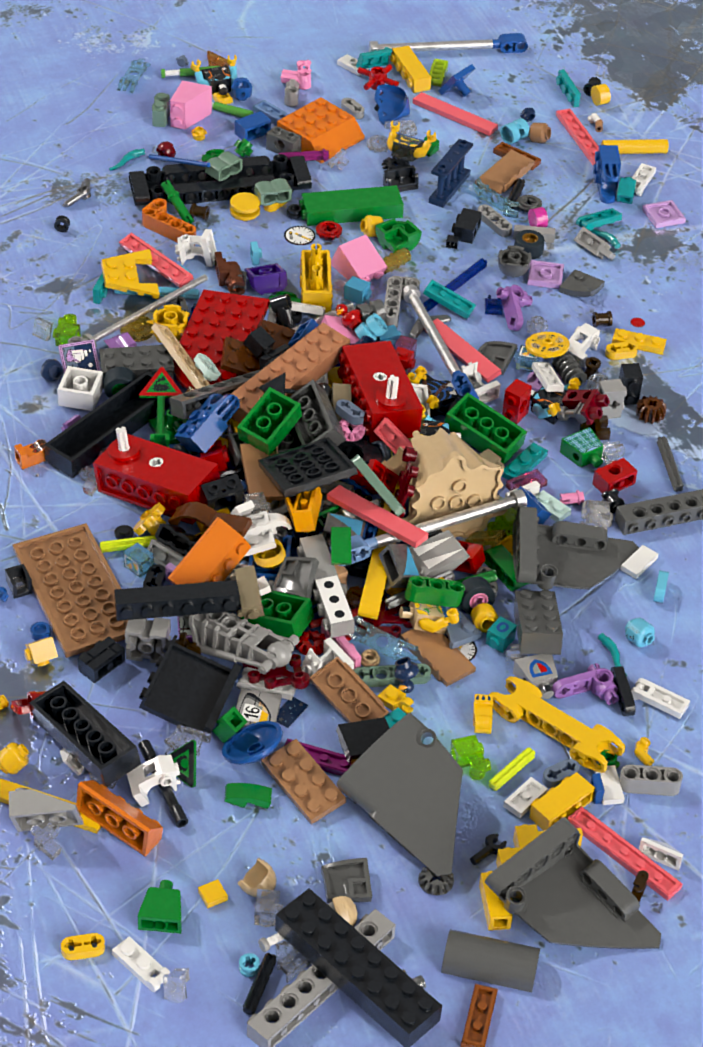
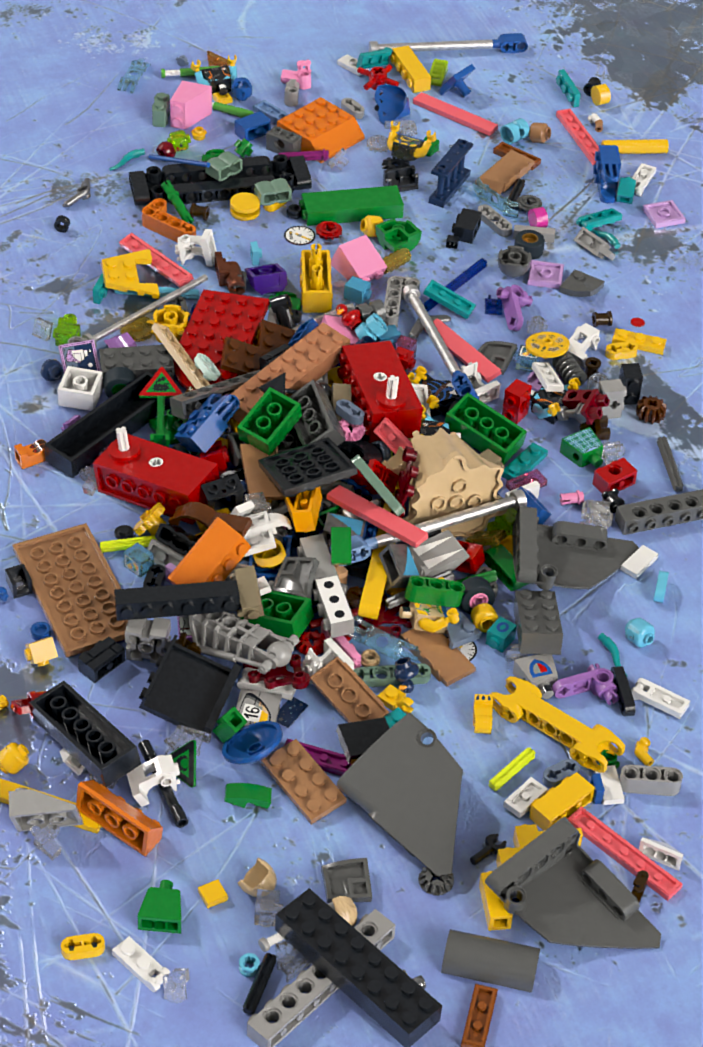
(179, 140): none -> clear neon green head
(259, 342): black brick -> none
(308, 308): white tile -> none
(470, 752): clear neon green brick -> none
(528, 114): dark blue plate -> none
(555, 507): light aqua plate -> none

